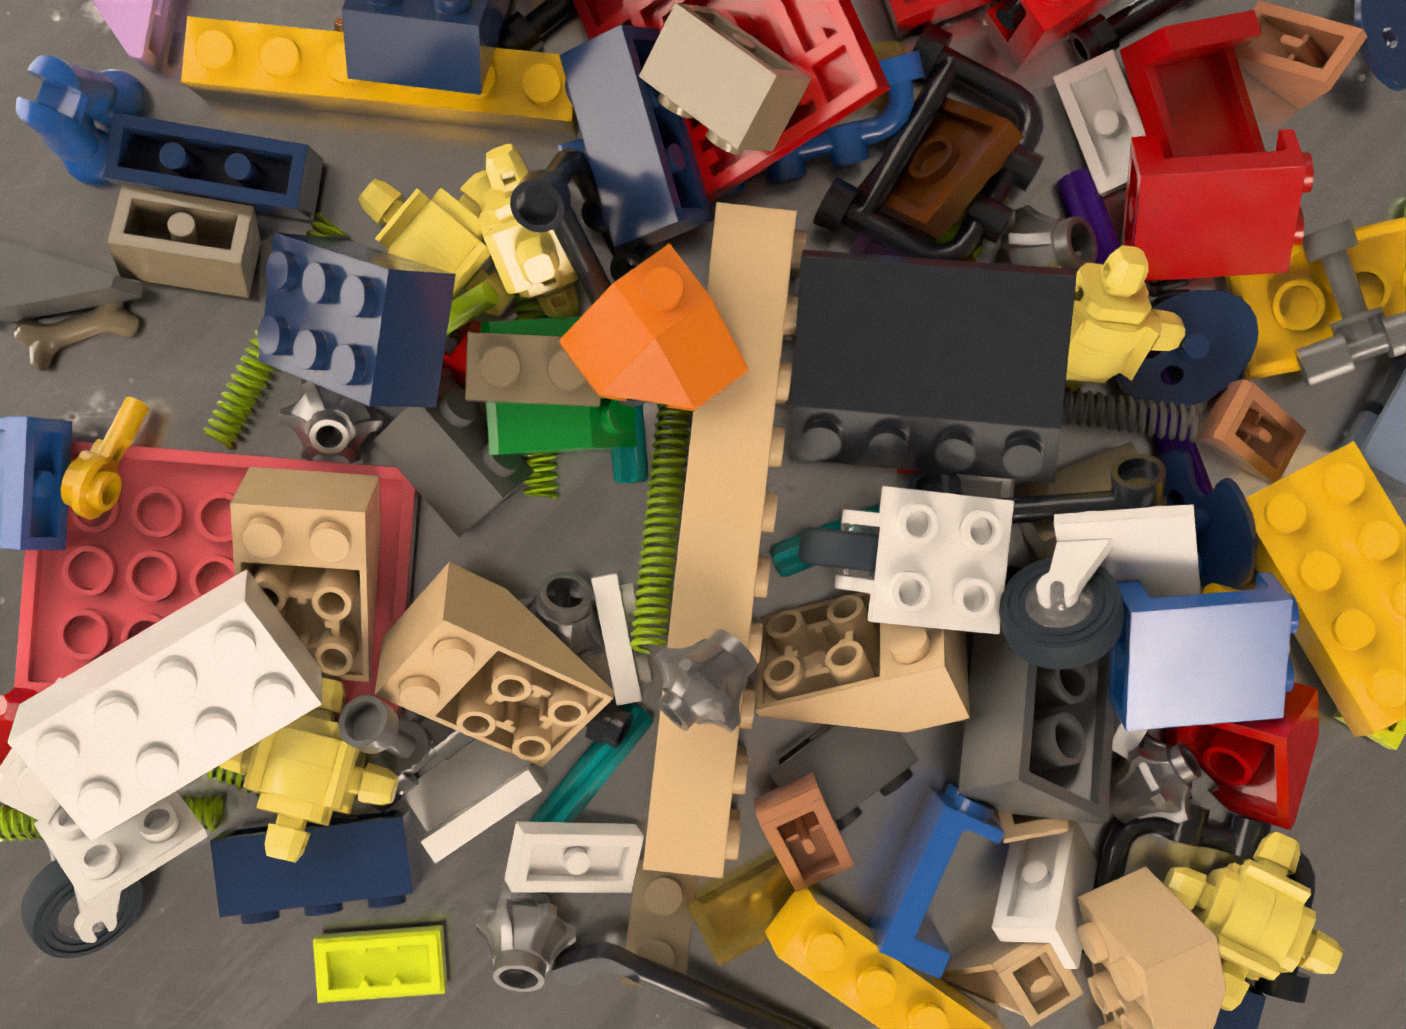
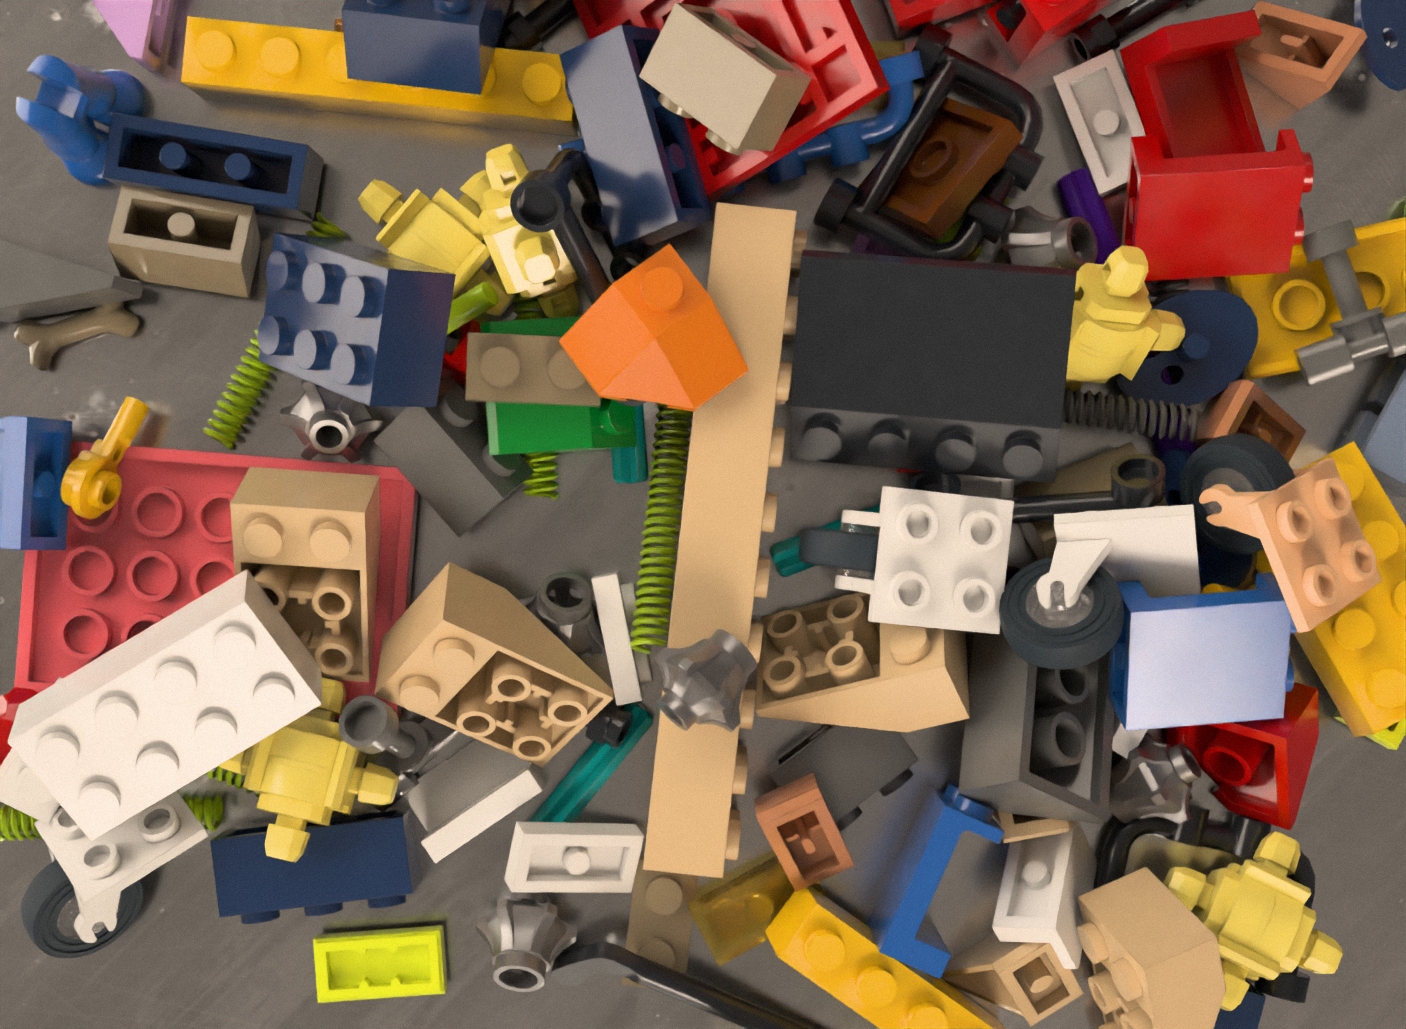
(1301, 517): none -> light nougat plate

